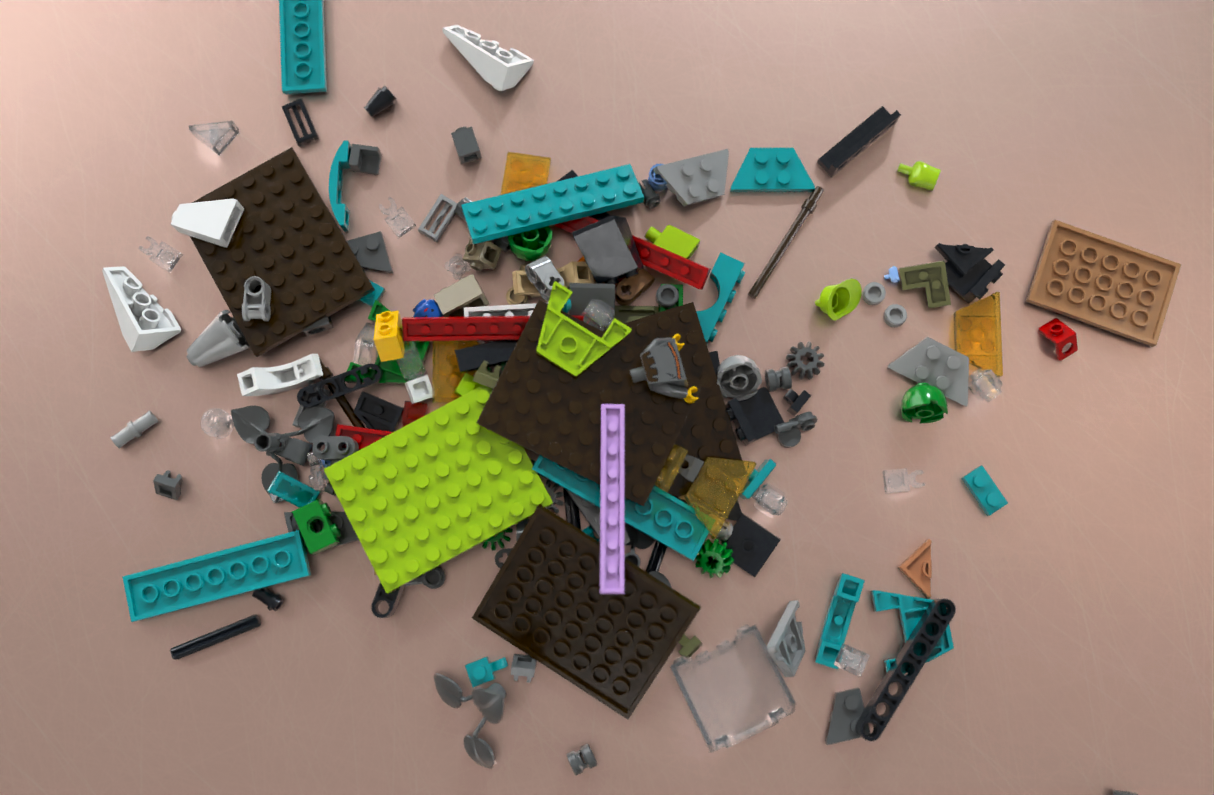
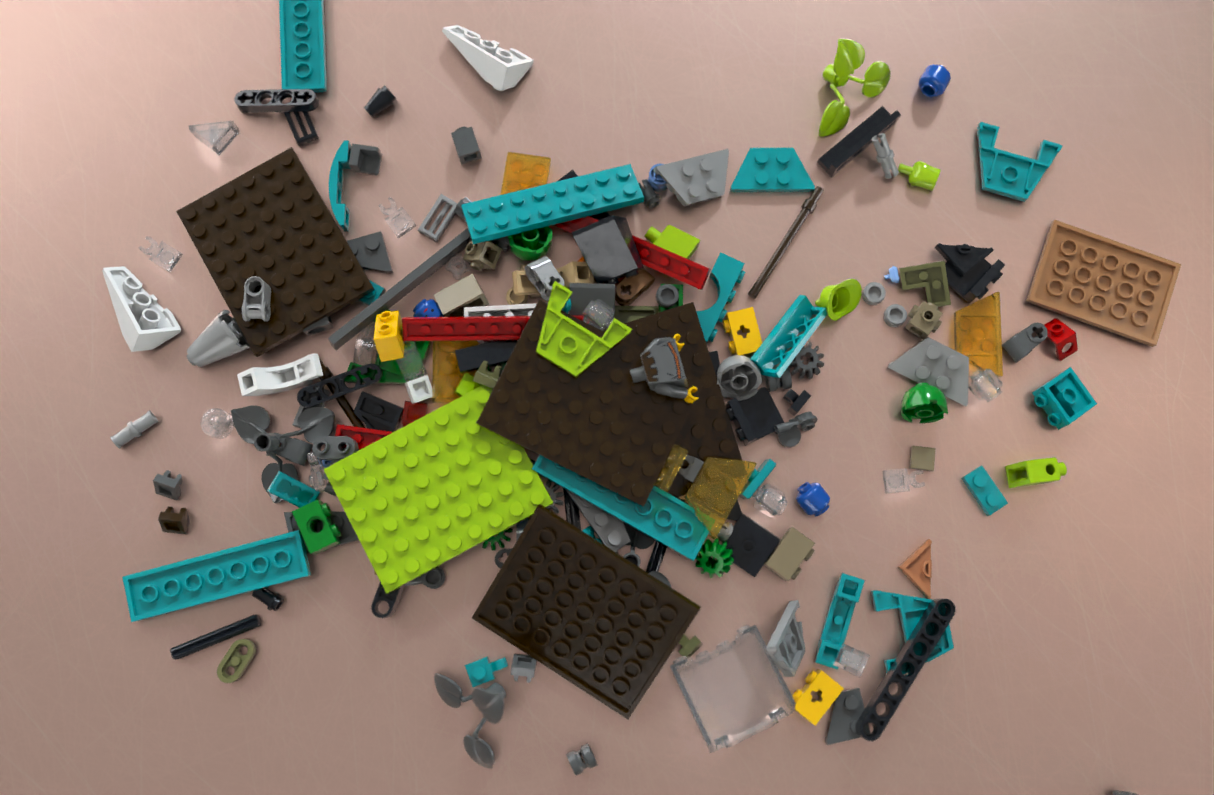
(174, 522): none -> dark brown tile
(208, 220): white slope -> none
(236, 660): none -> olive plate
(250, 100): none -> black beam
(399, 290): none -> dark grey tile
(612, 498): lavender tile -> none
(745, 321): none -> yellow brick
(785, 336): none -> teal fence
(789, 554): none -> dark tan brick
(813, 498): none -> blue head
(827, 693): none -> yellow brick
(850, 56): none -> lime plant
(885, 155): none -> light grey pin
(922, 458): none -> dark tan tile
(924, 319): none -> dark tan brick
(934, 80): none -> blue head
(1008, 172): none -> teal wing
(1023, 343): none -> dark grey piece
(1034, 472): none -> lime torso
(1064, 399): none -> teal plate

